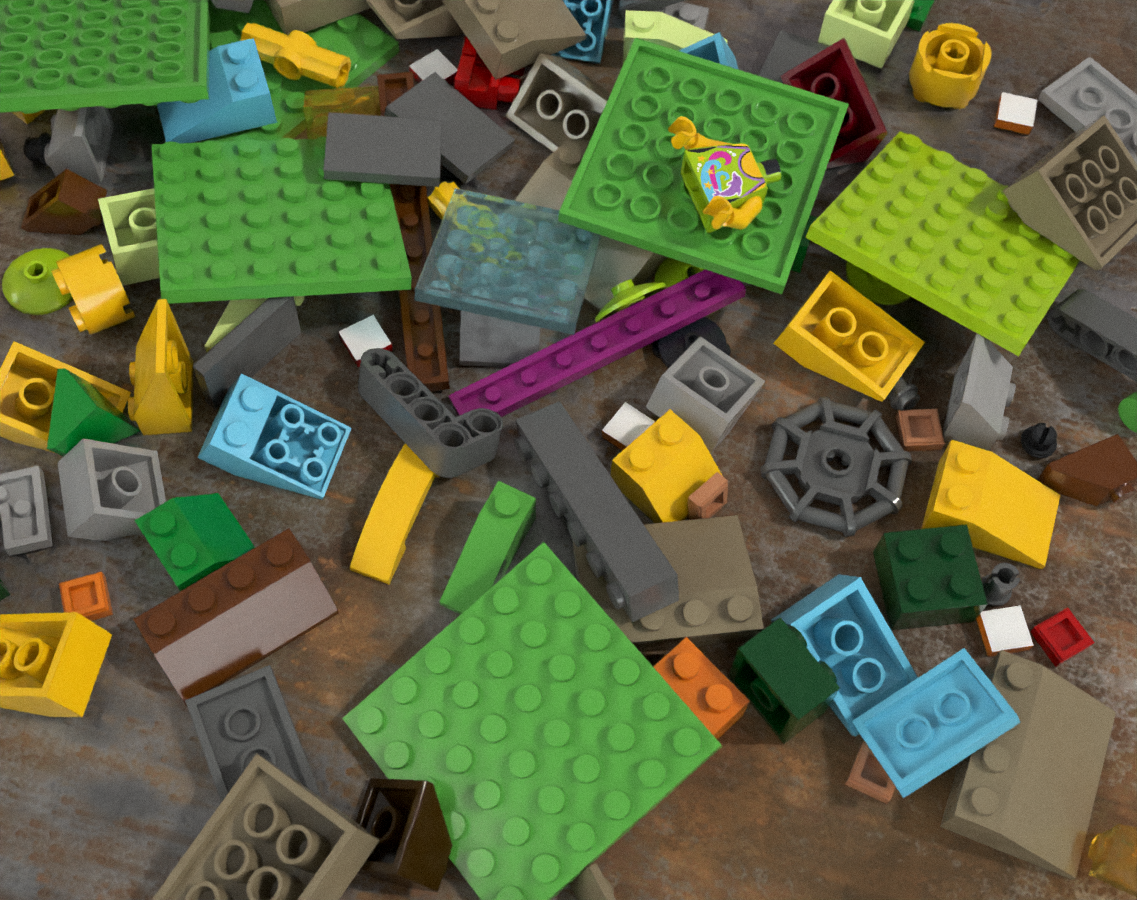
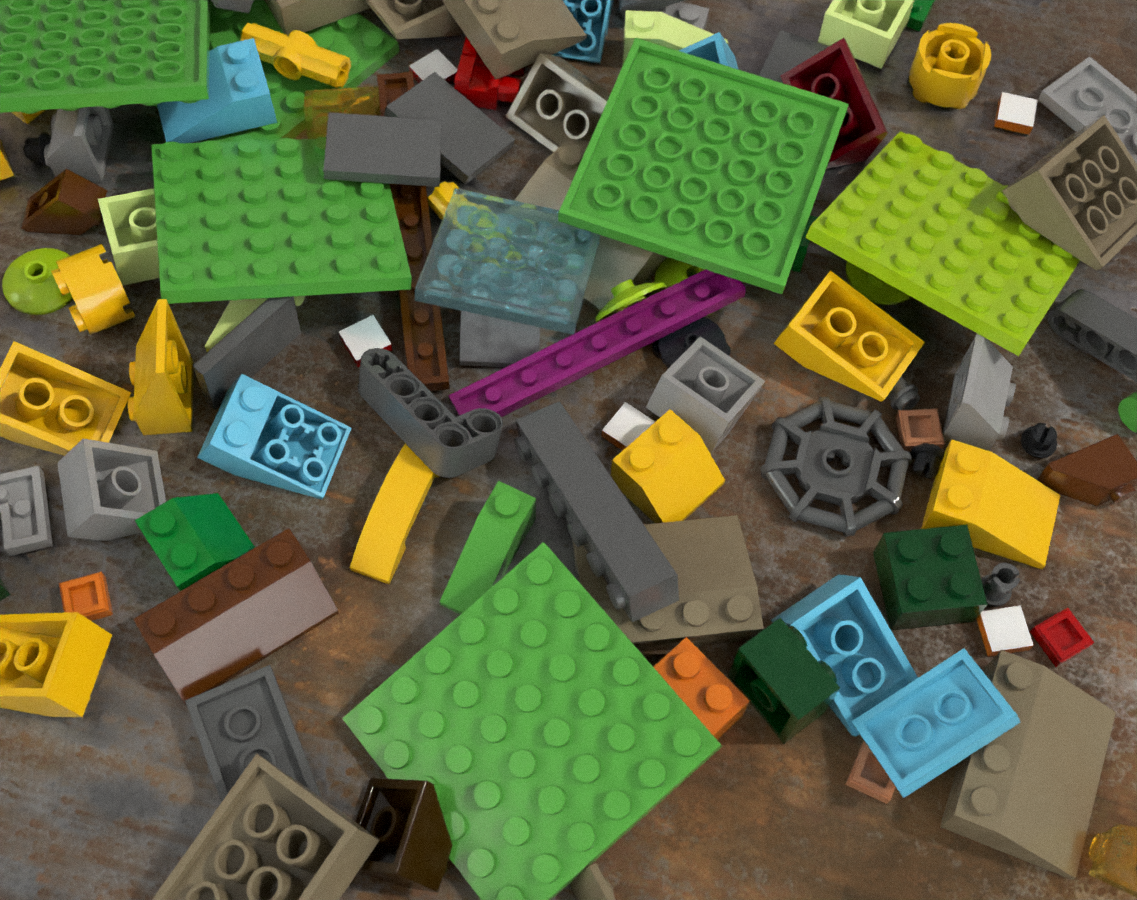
(83, 413): green slope -> none
(708, 498): nougat tile -> none
(722, 177): torso -> none
(927, 459): none -> black piece

